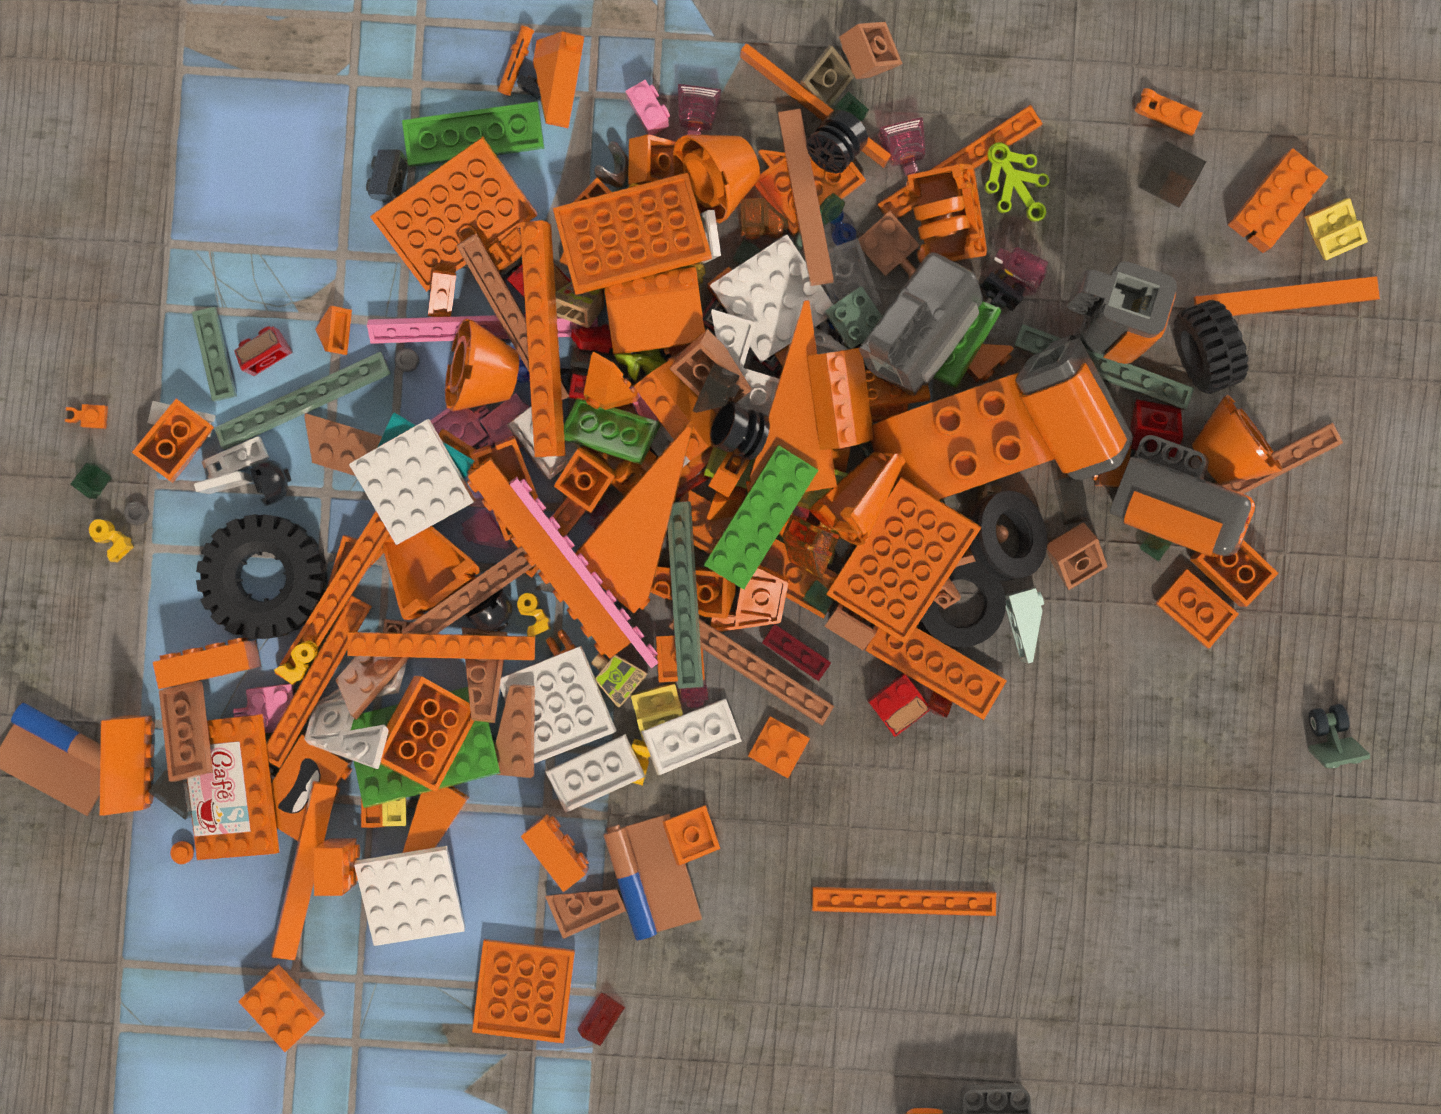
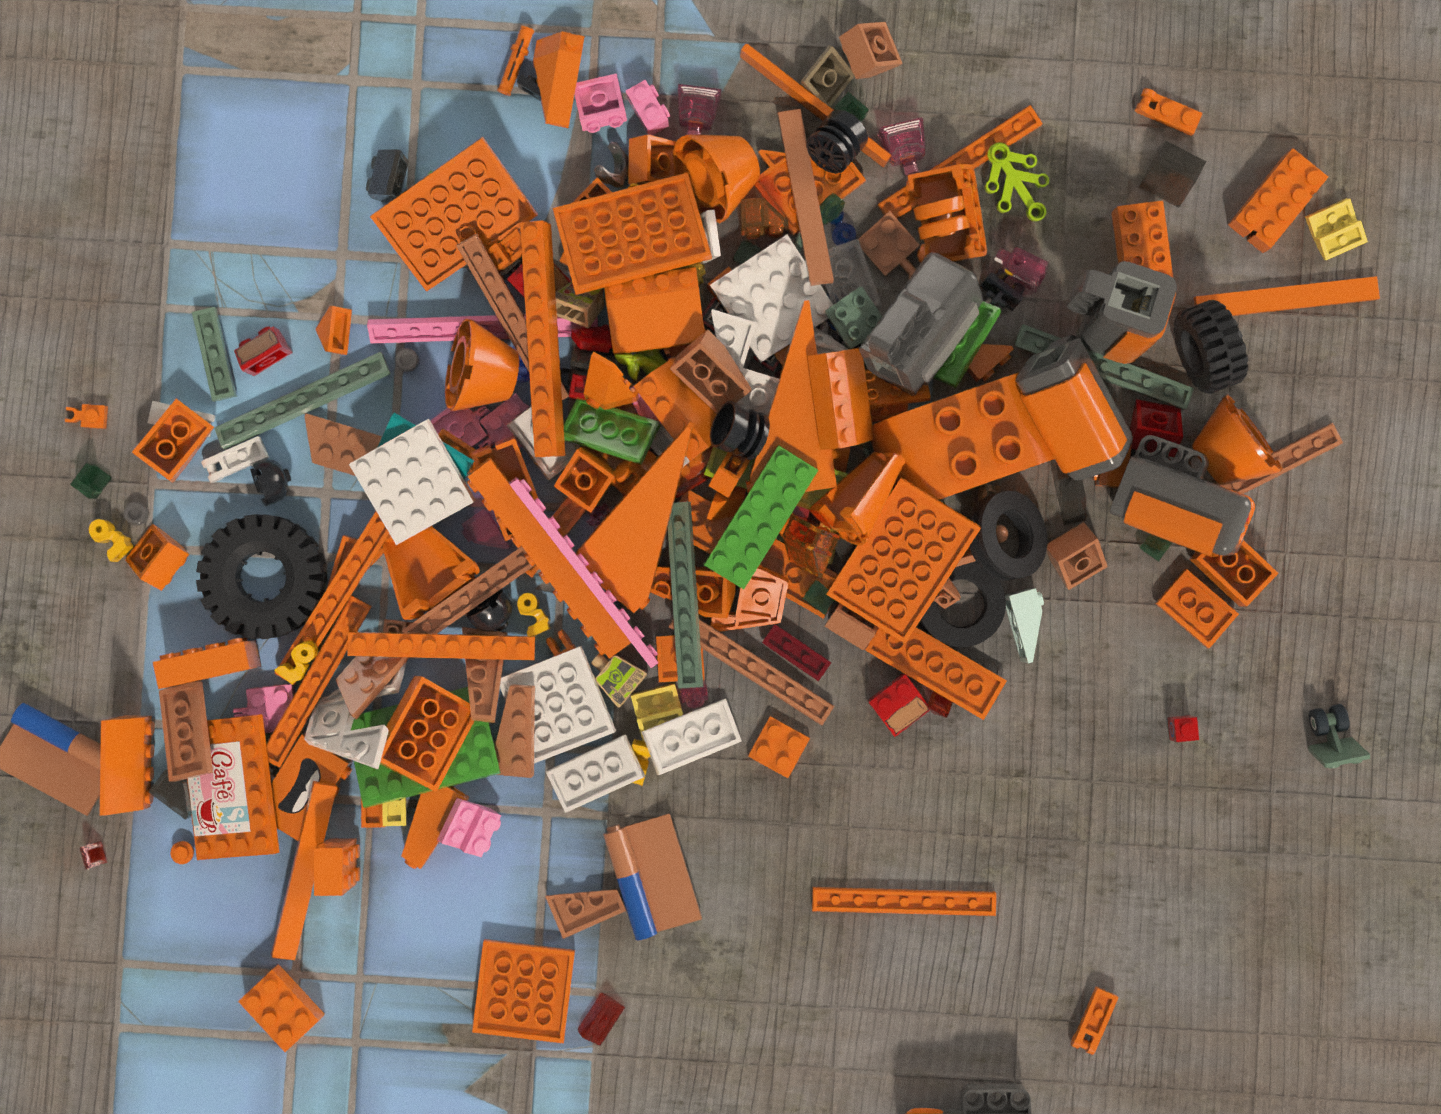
(93, 855): none -> clear red slope
(156, 557): none -> orange slope
(223, 482): white tile -> none
(410, 895): white plate -> none
(442, 294): plate -> none
(444, 136): bright green plate -> none
(470, 827): none -> bright pink plate
(556, 852): orange brick -> none
(600, 103): none -> bright pink plate
(691, 835): orange plate -> none
(717, 389): clear smoke slope -> none
(1094, 1020): none -> orange plate
(1142, 236): none -> orange brick
(1183, 728): none -> red brick

